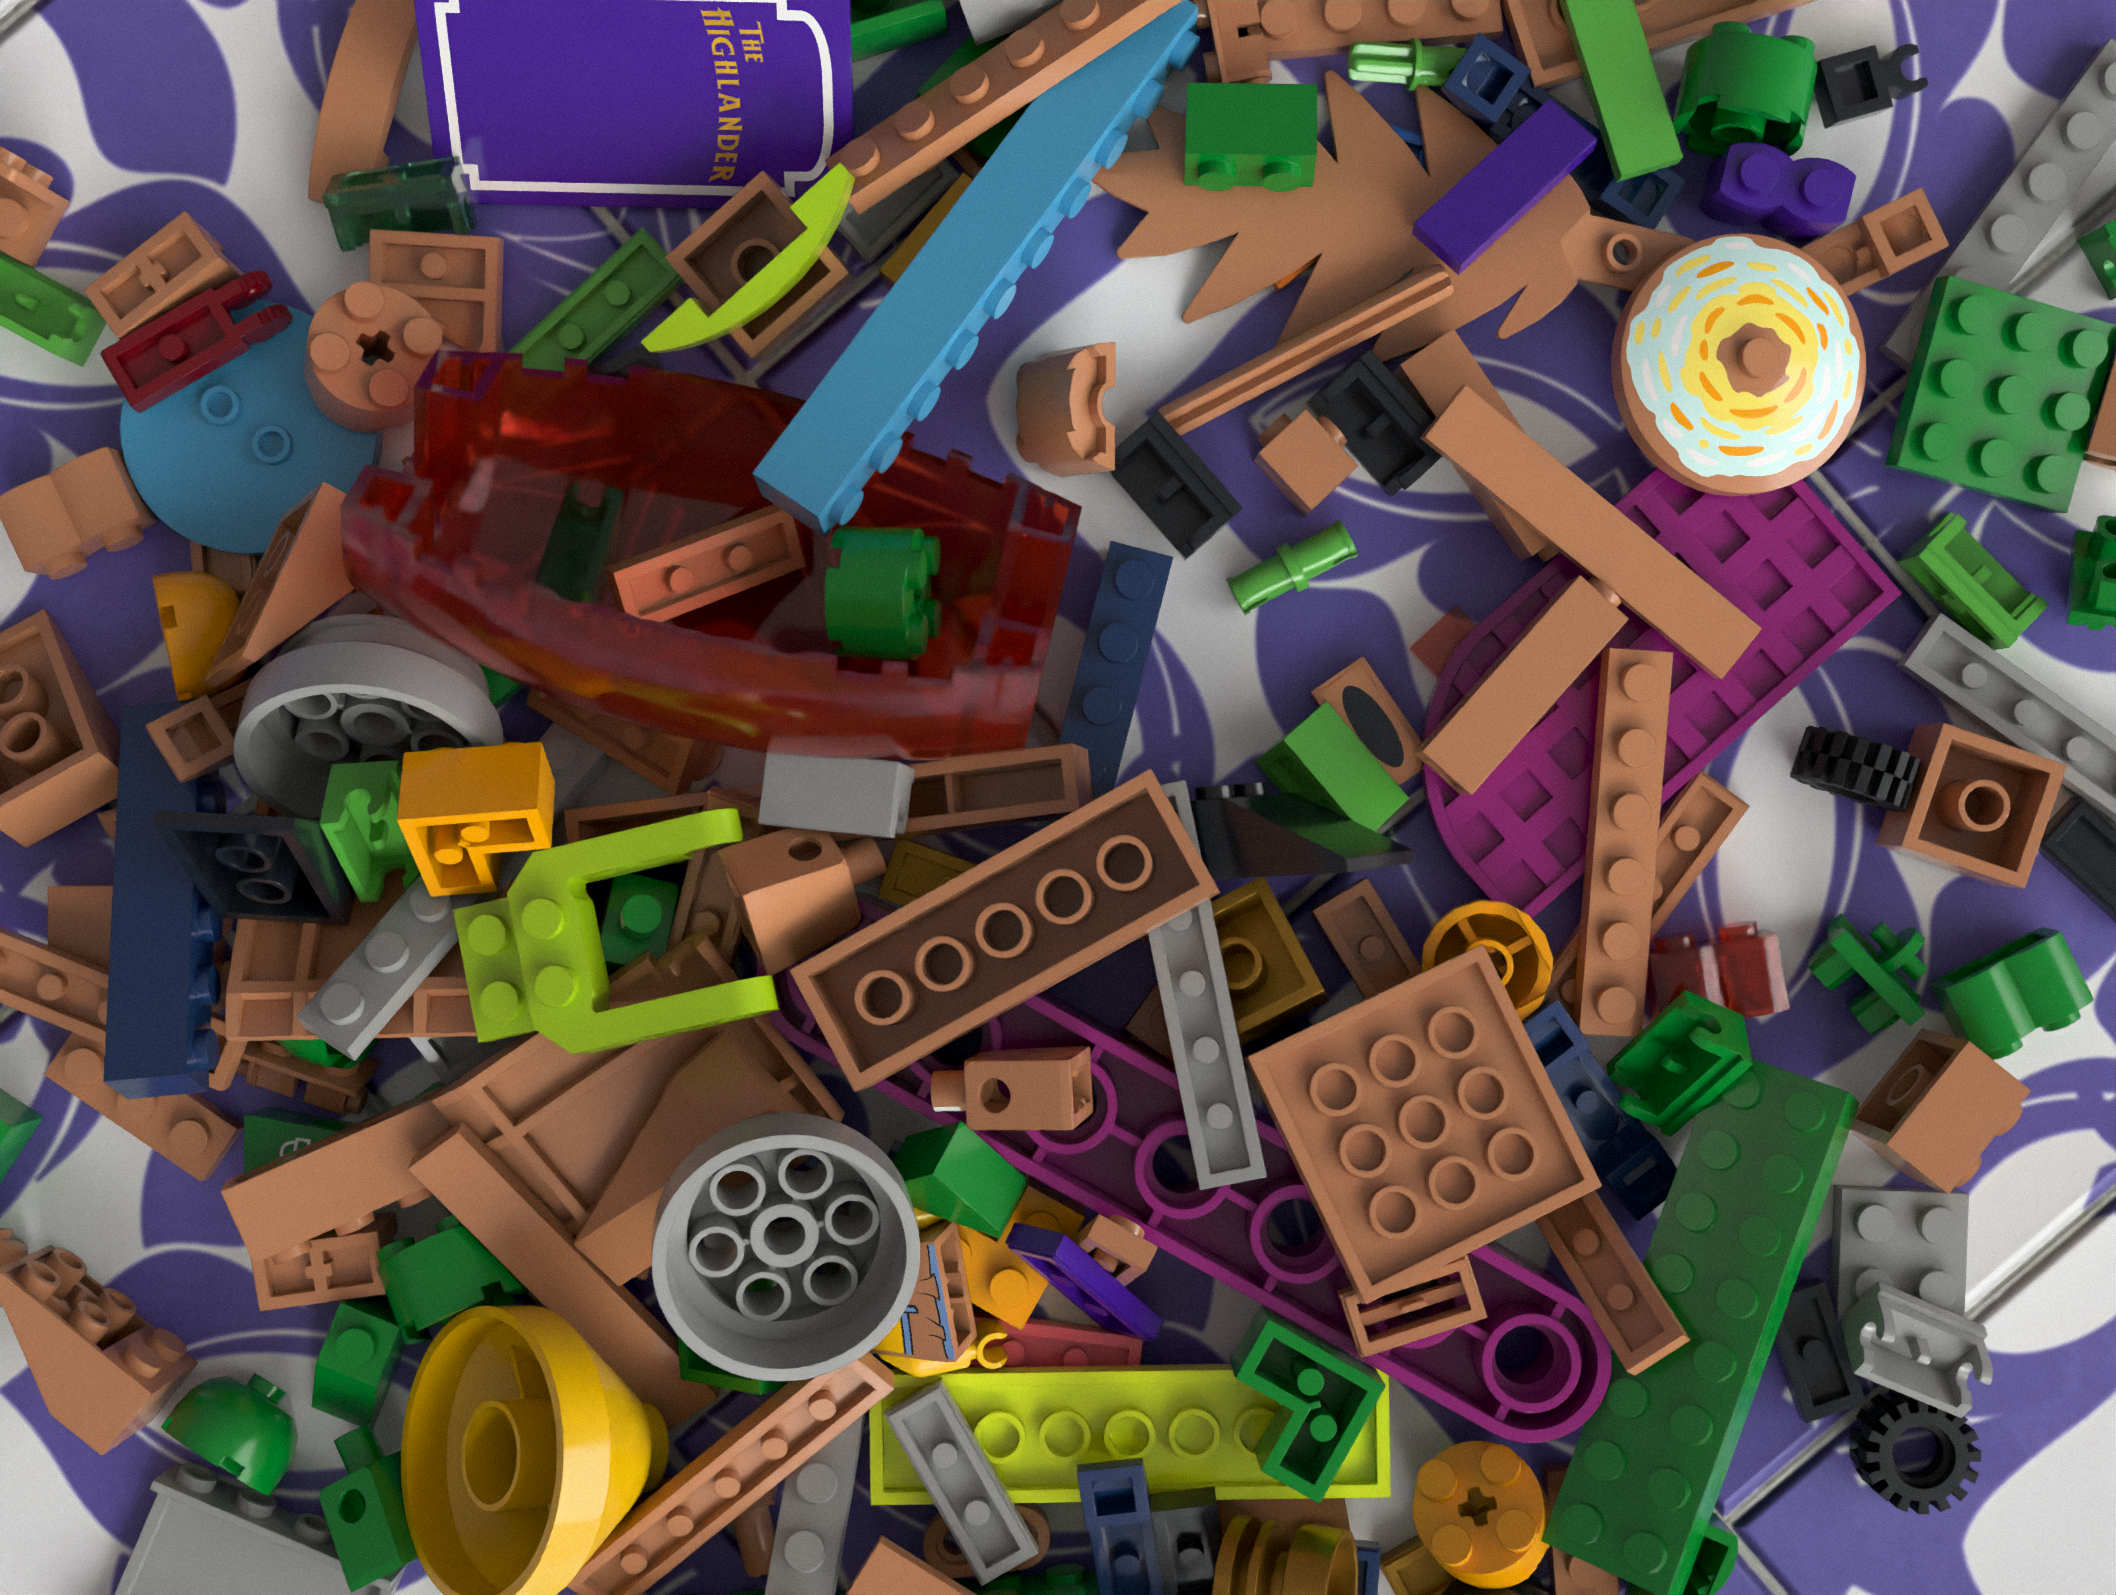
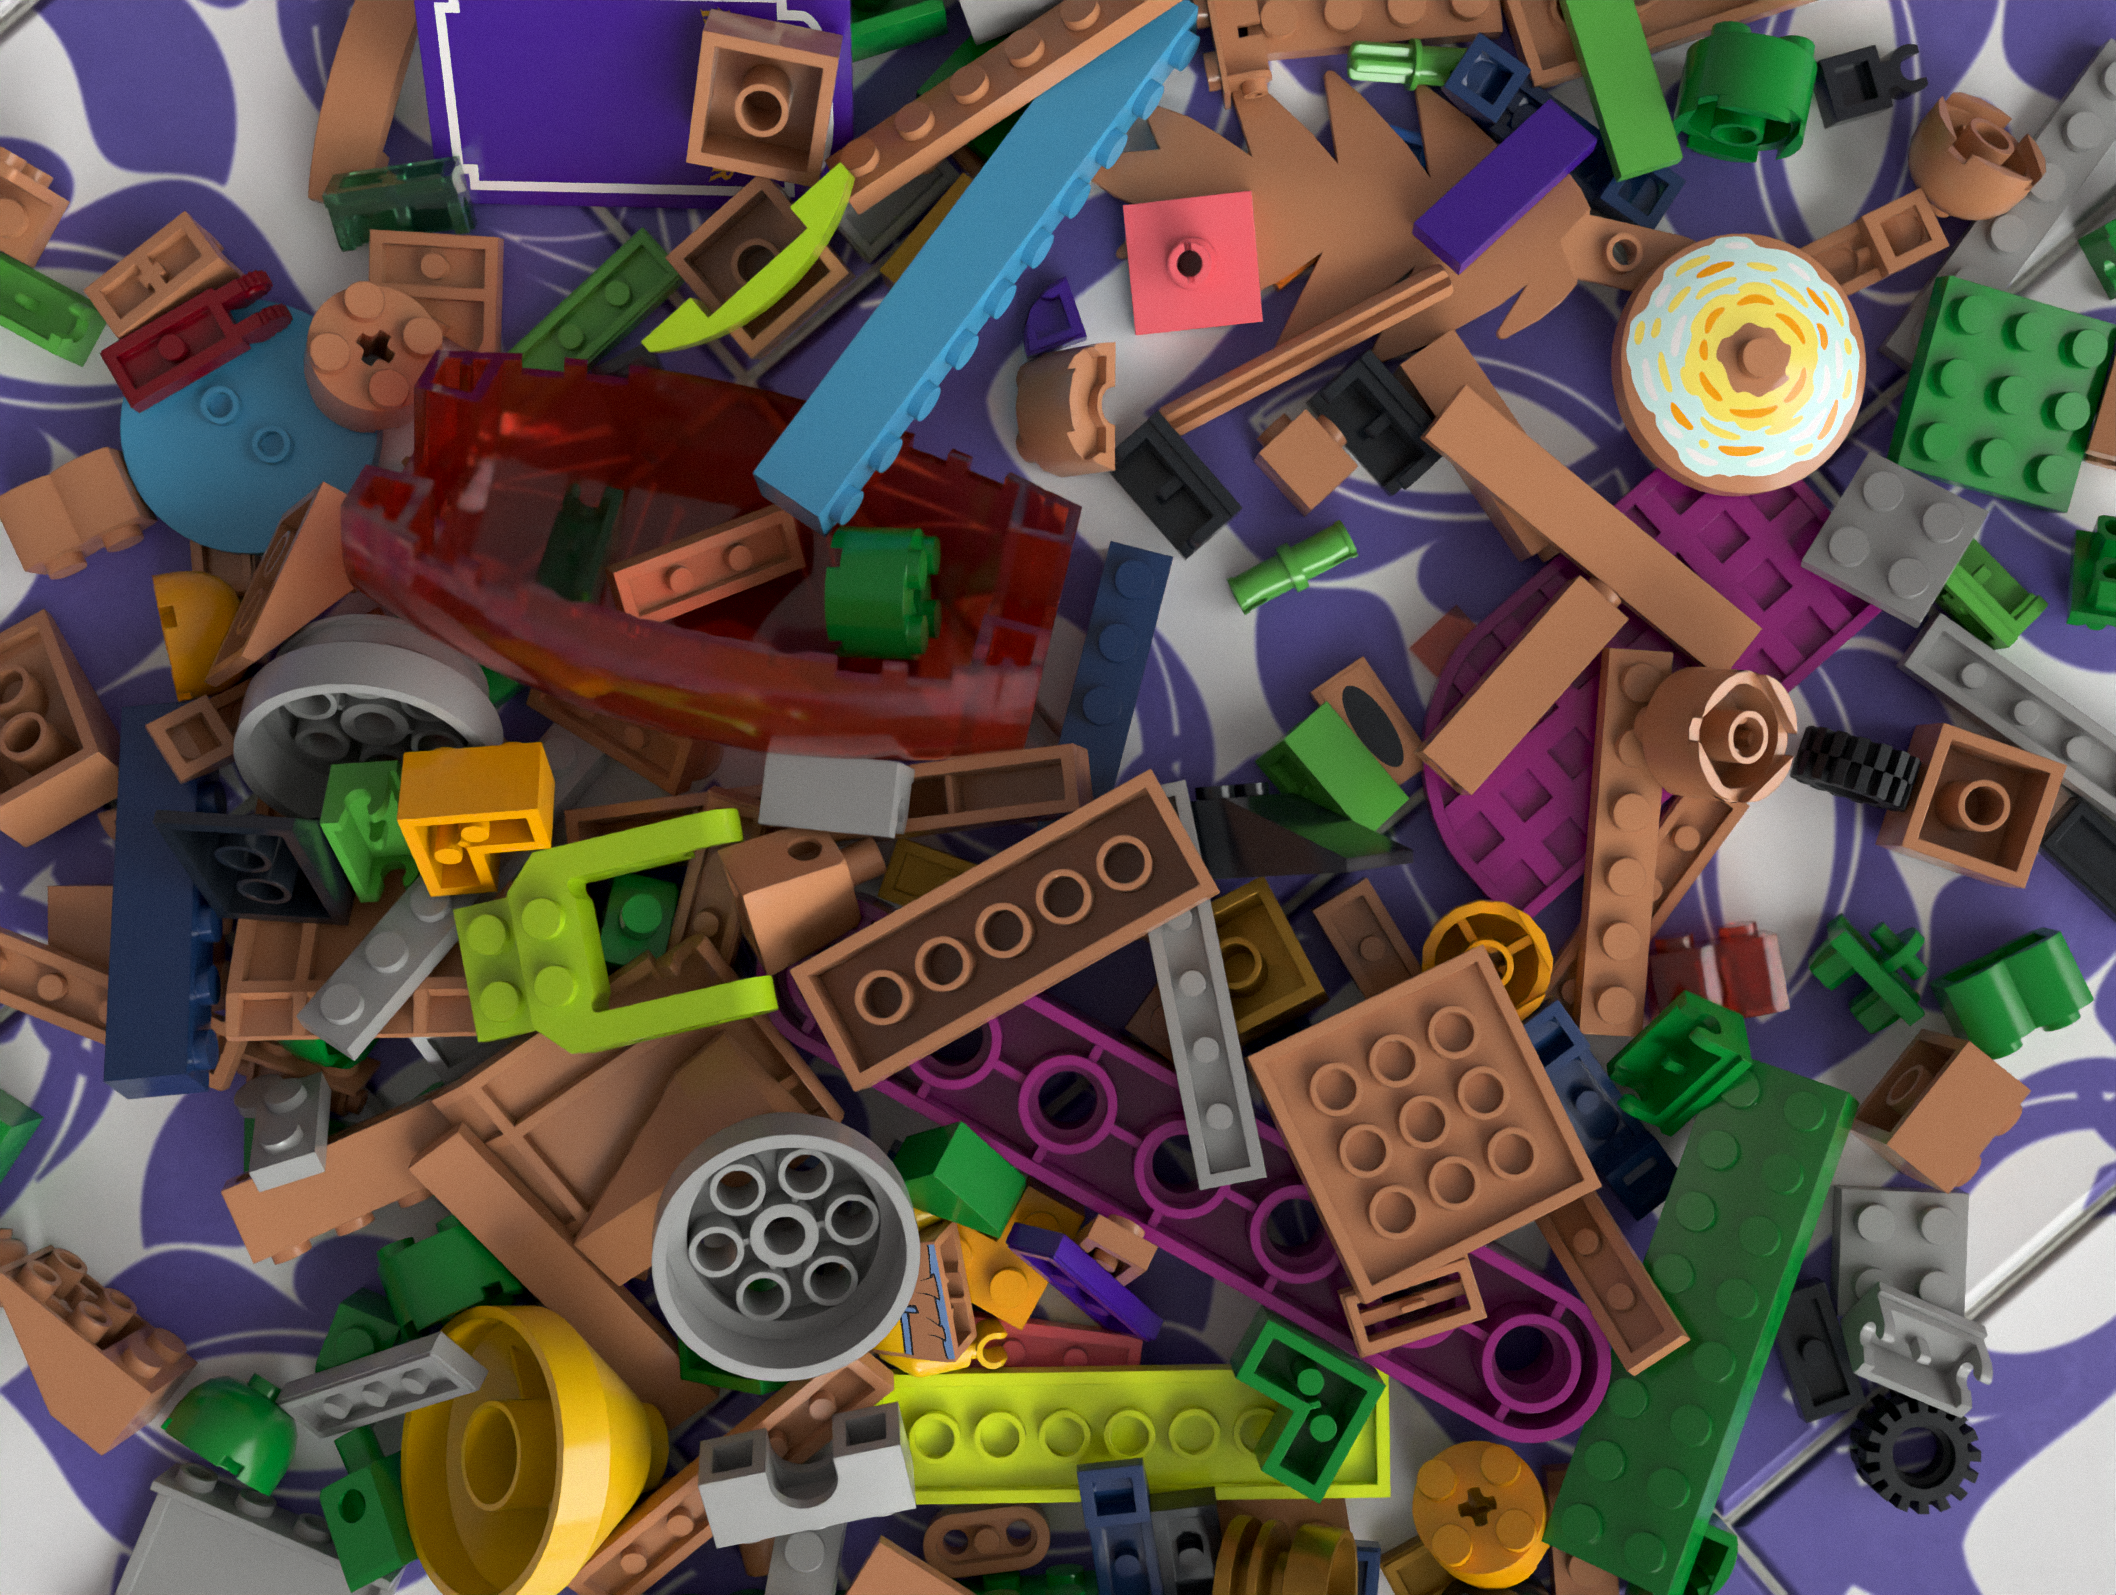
(178, 1127): nougat plate -> none
(288, 1127): none -> light grey hinge
(329, 1271): nougat hinge -> none
(382, 1385): none -> light grey tile
(761, 1496): none -> light grey arch
(763, 97): none -> nougat brick
(961, 1481): light grey tile -> none
(1045, 1086): nougat torso -> none
(1053, 321): none -> dark purple tile
(1193, 263): none -> coral tile
(1250, 135): green brick -> none
(1718, 734): none -> nougat brick
(1787, 197): dark purple brick -> none
(1894, 539): none -> light grey plate
(1971, 161): none -> nougat cylinder

